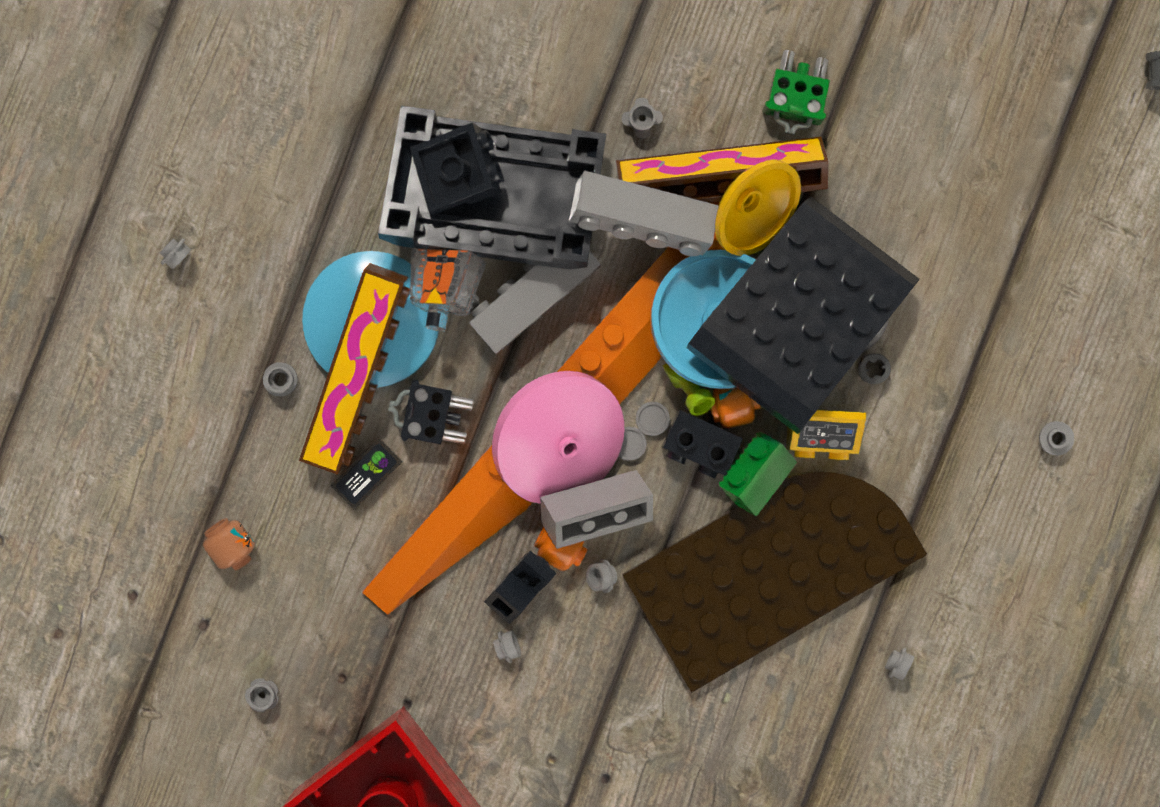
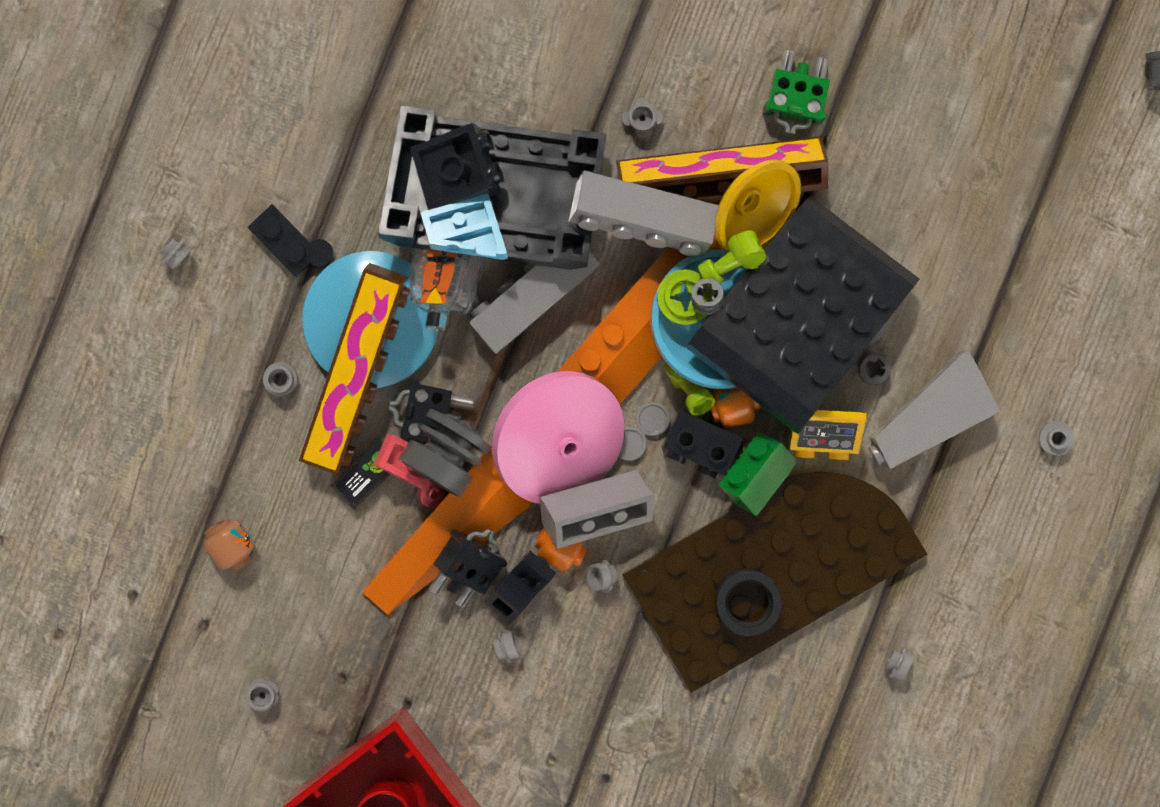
(289, 243): none -> black hinge
(429, 493): none -> coral hinge
(445, 452): none -> dark grey wheel
(465, 228): none -> medium azure wing
(467, 564): none -> black piece
(670, 288): none -> lime gear
(698, 302): none -> dark grey bush
(744, 251): none -> lime leg
(760, 625): none -> black tyre
(937, 411): none -> light grey slope

